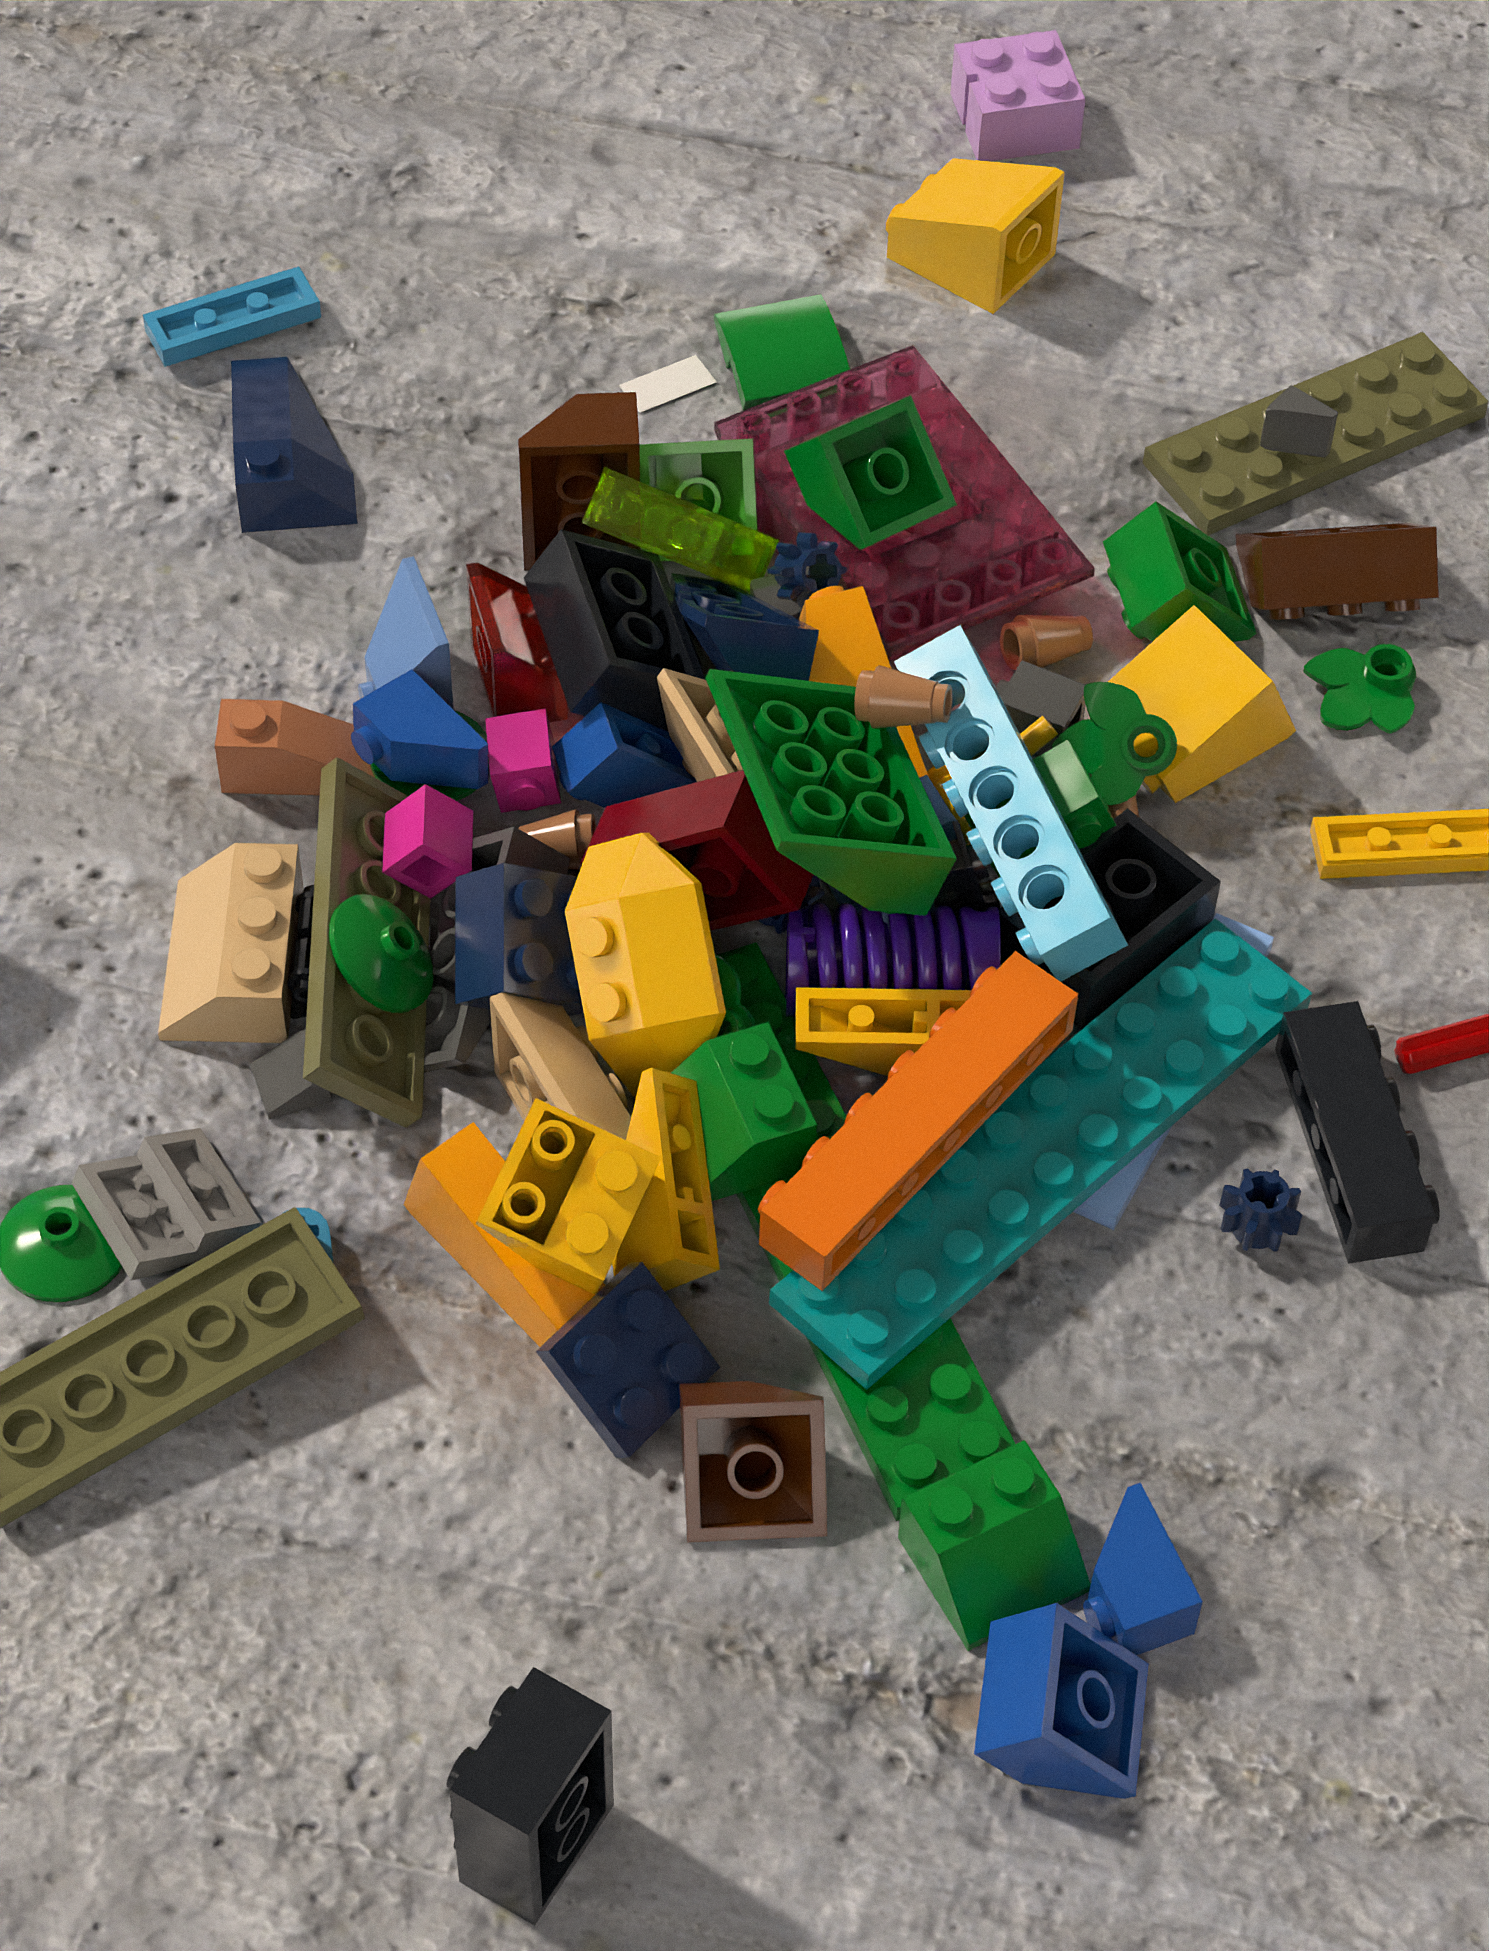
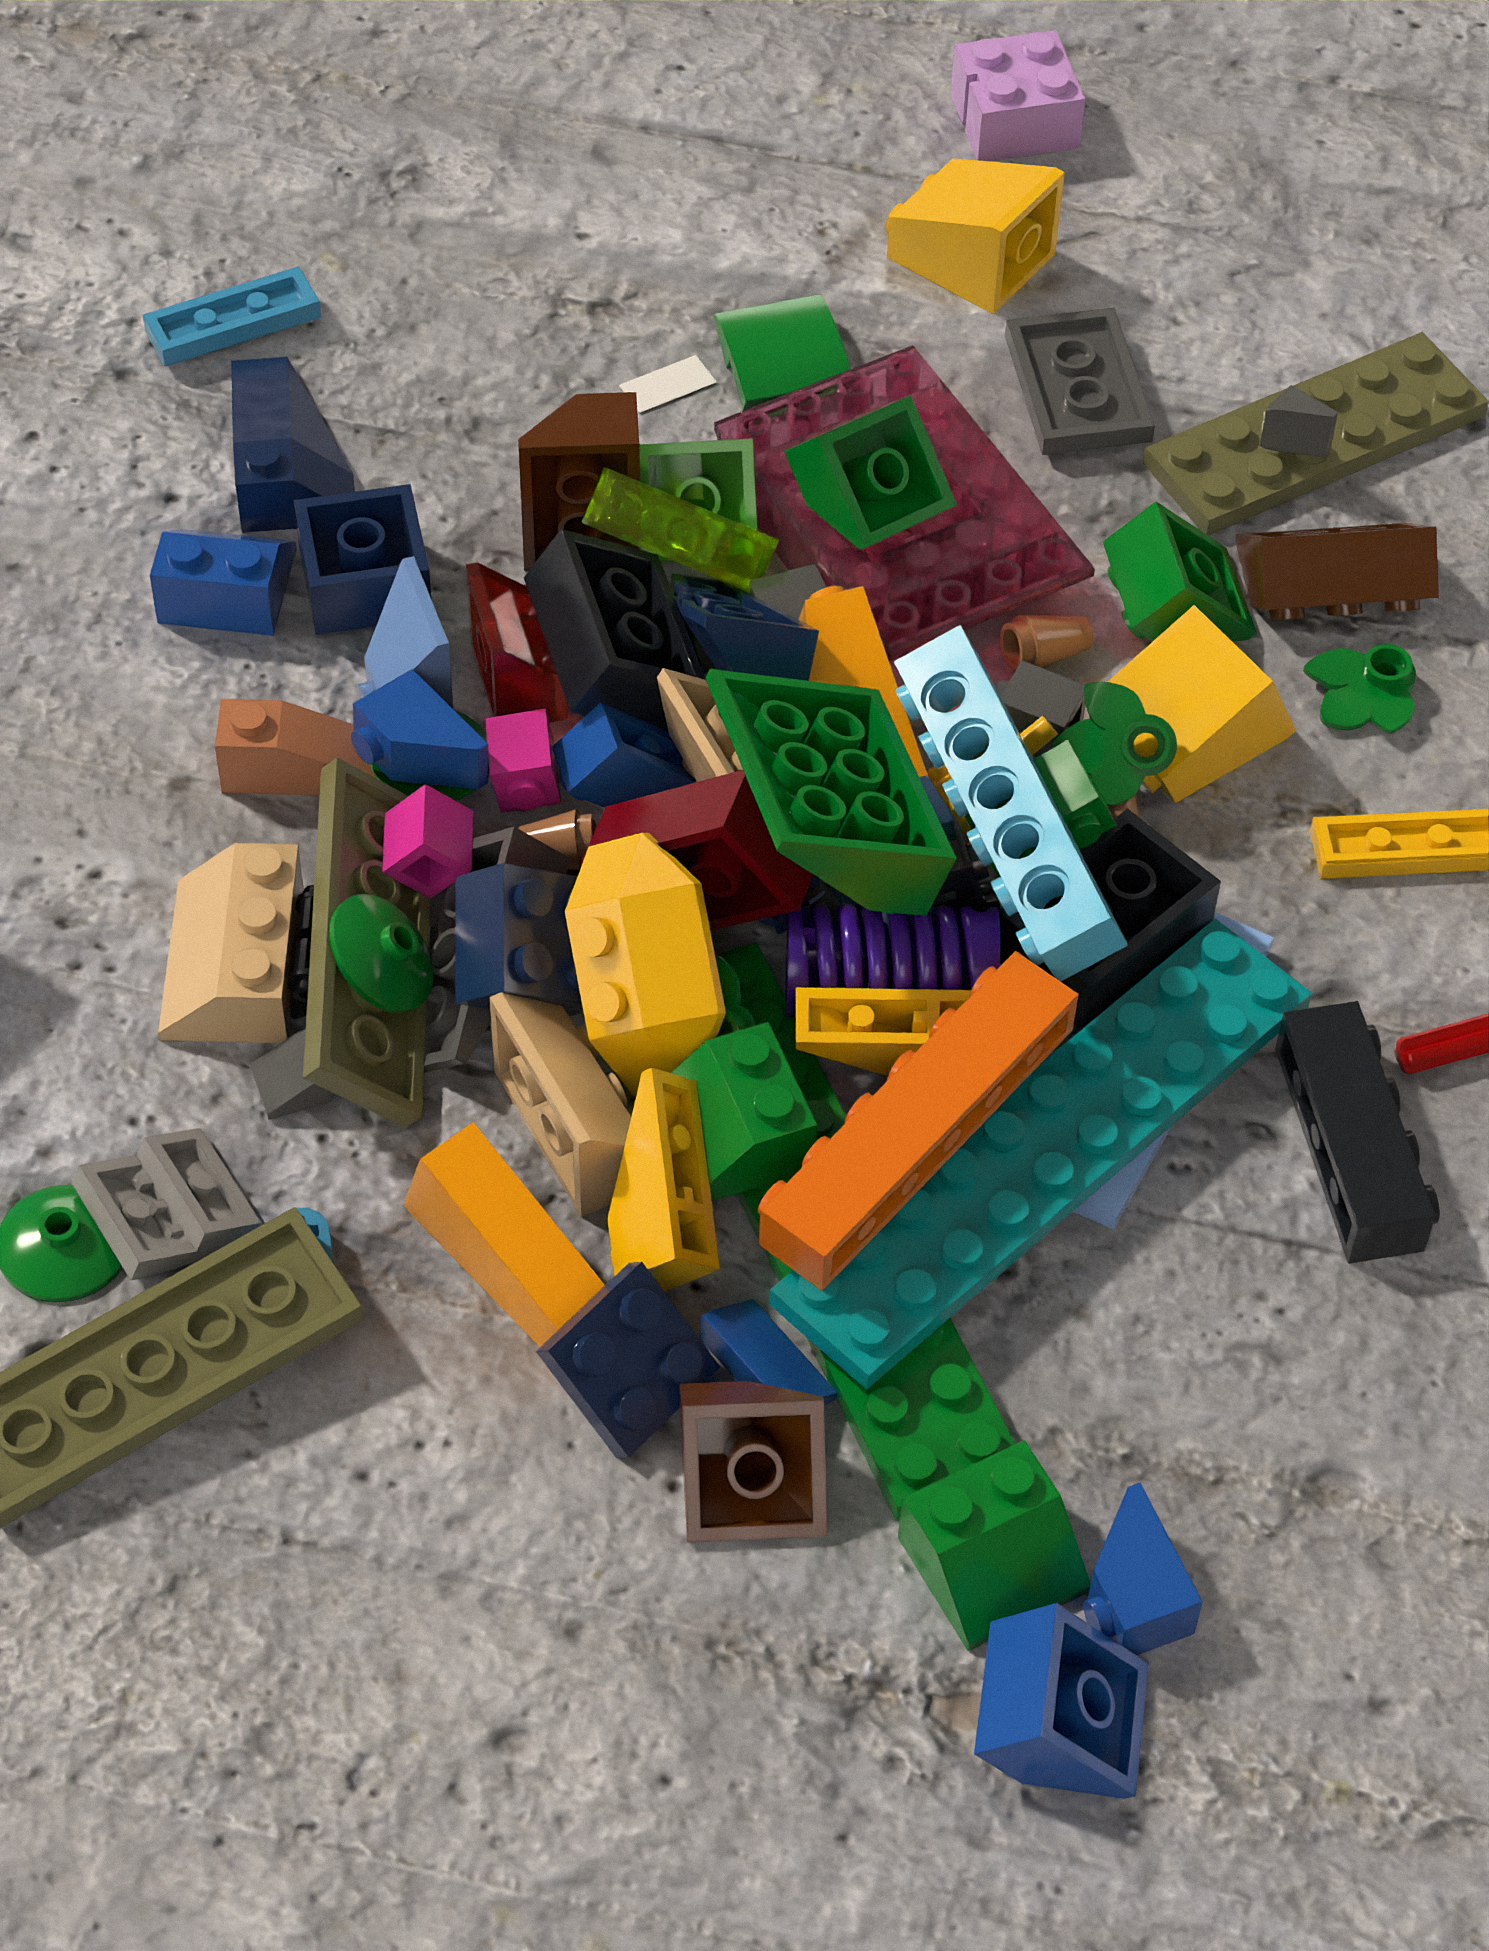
(220, 580): none -> blue slope
(353, 553): none -> dark blue brick
(531, 1793): black brick -> none
(567, 1195): yellow slope -> none
(759, 1351): none -> blue slope
(792, 563): dark blue gear -> none
(900, 699): medium nougat cone -> none
(1079, 381): none -> dark grey plate
(1260, 1210): dark blue gear -> none

